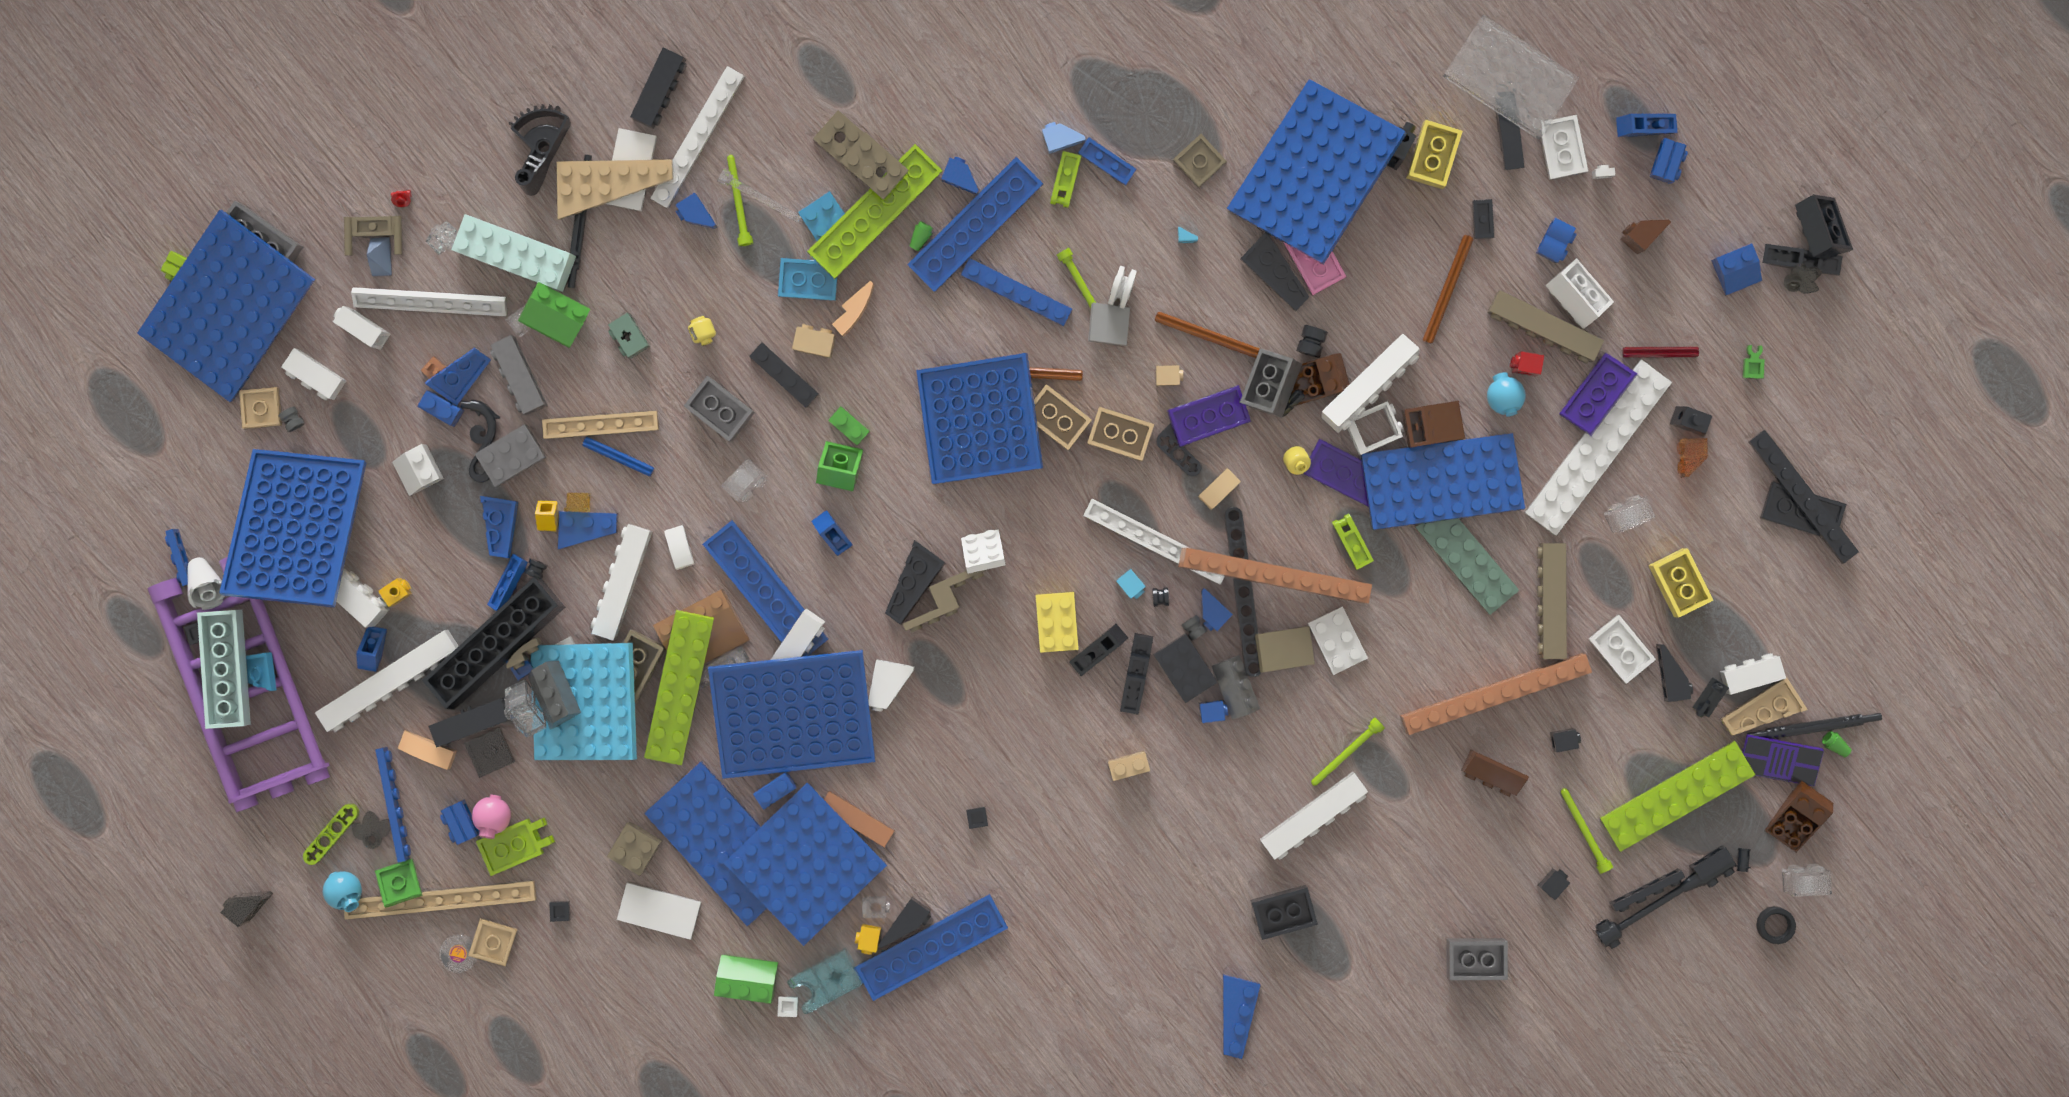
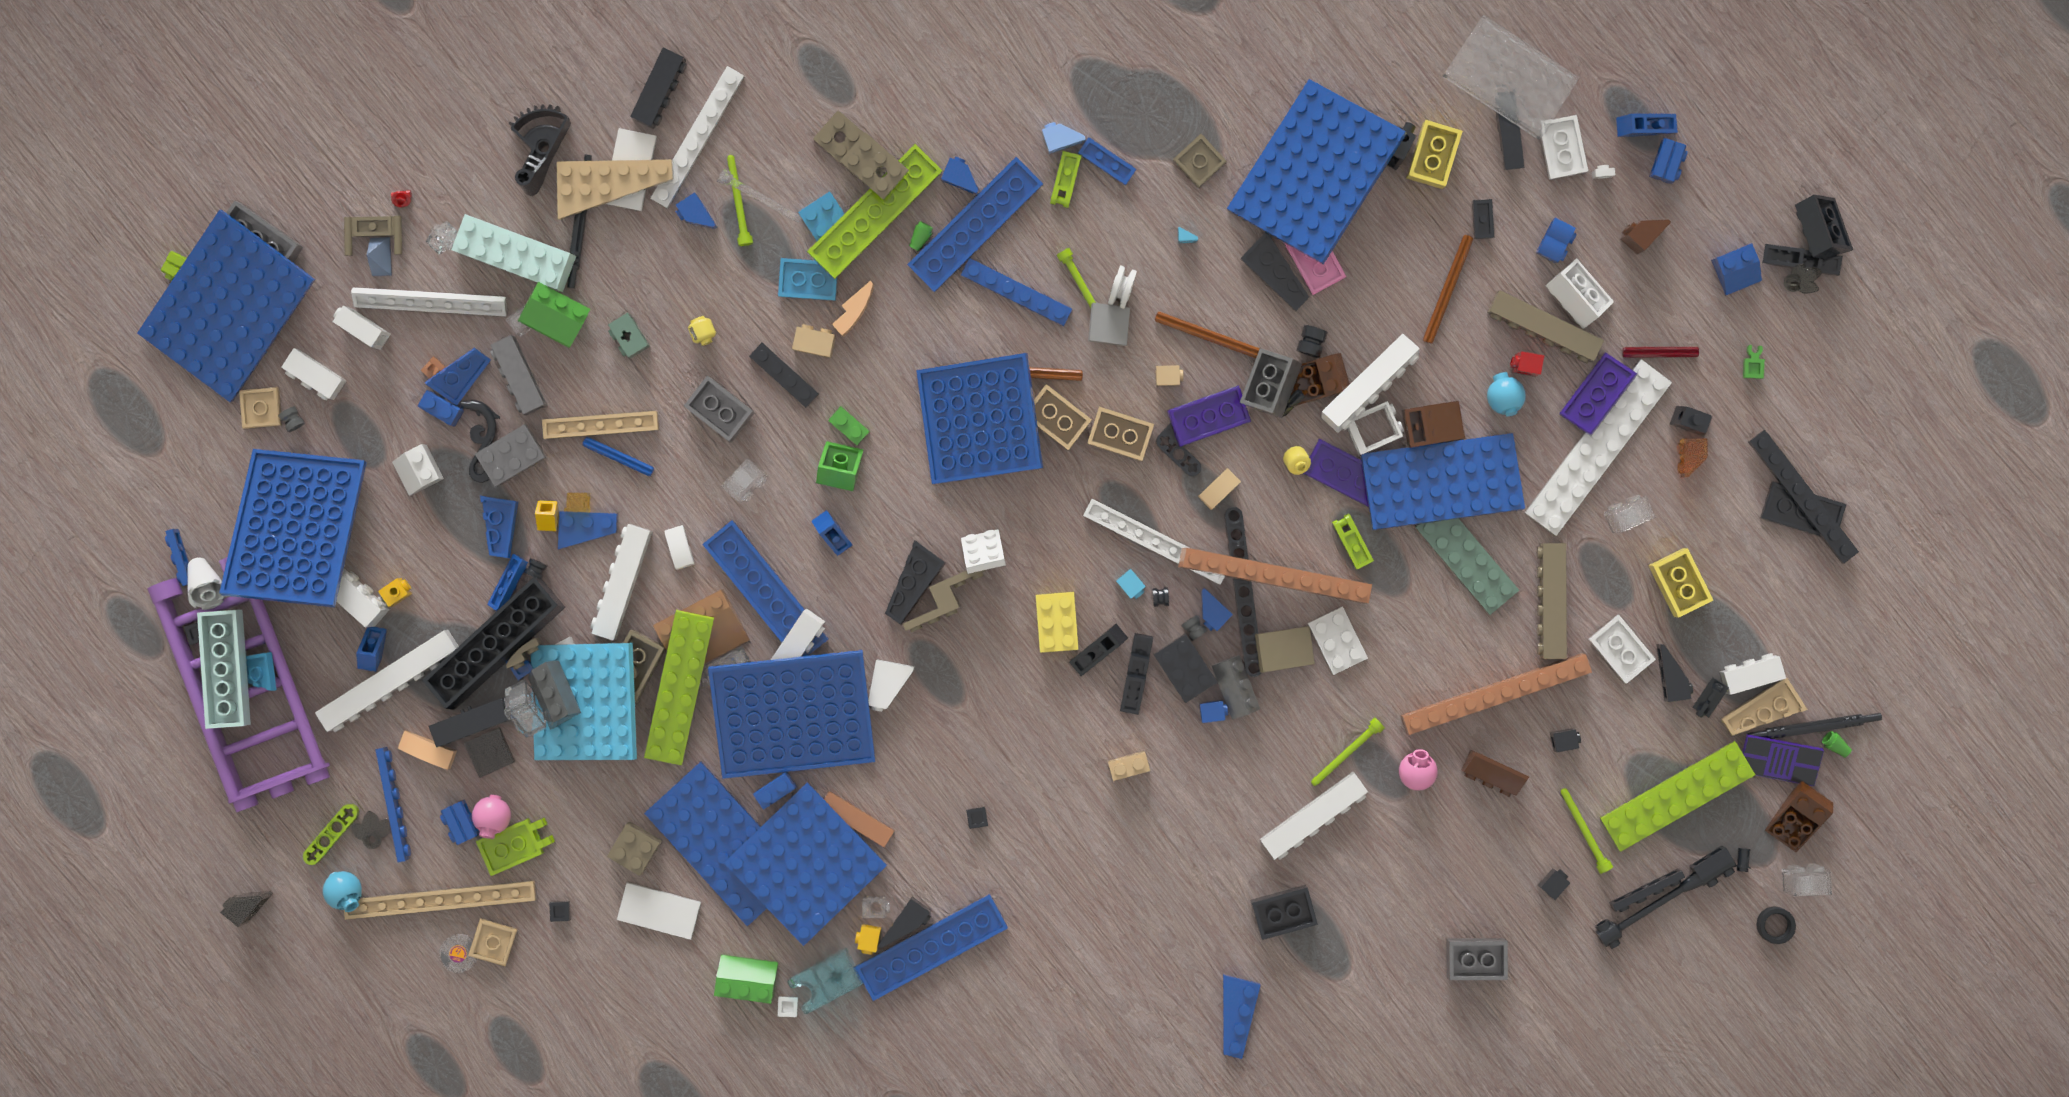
(398, 883): bright green tile -> none
(1418, 770): none -> bright pink brick

